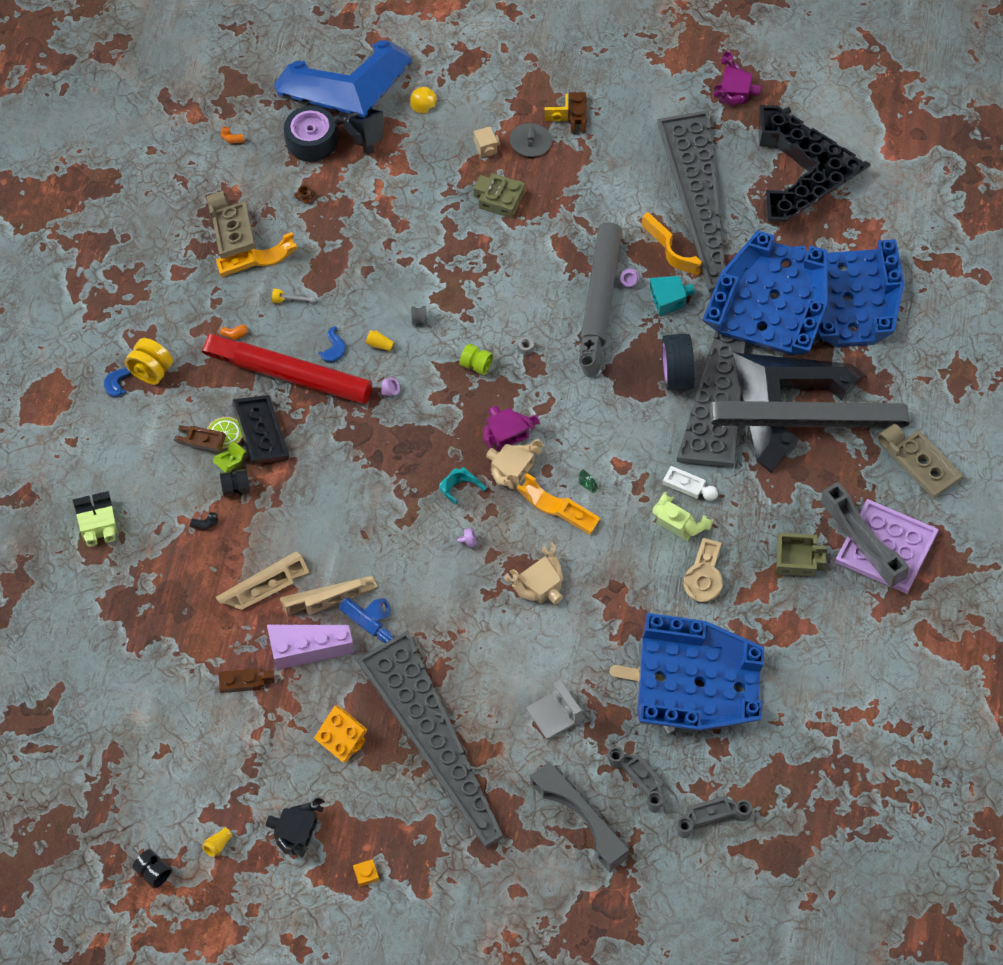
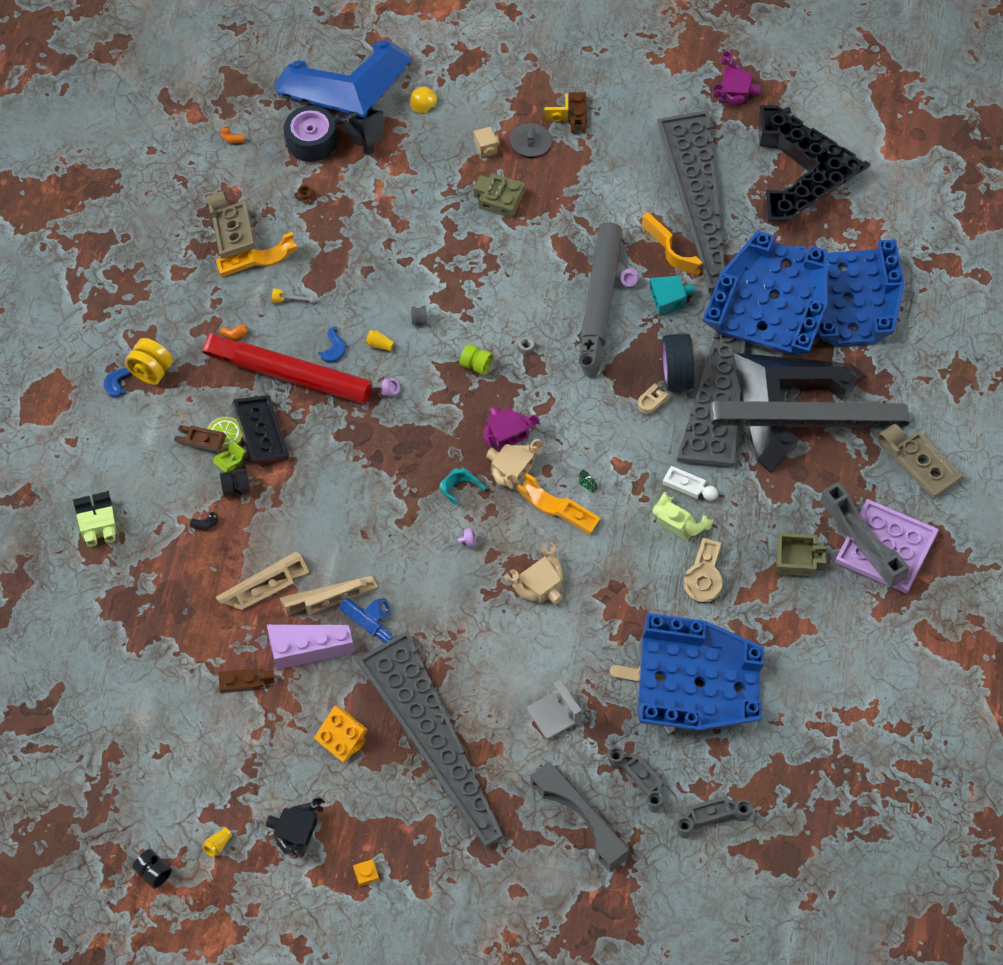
(648, 403): none -> tan plate

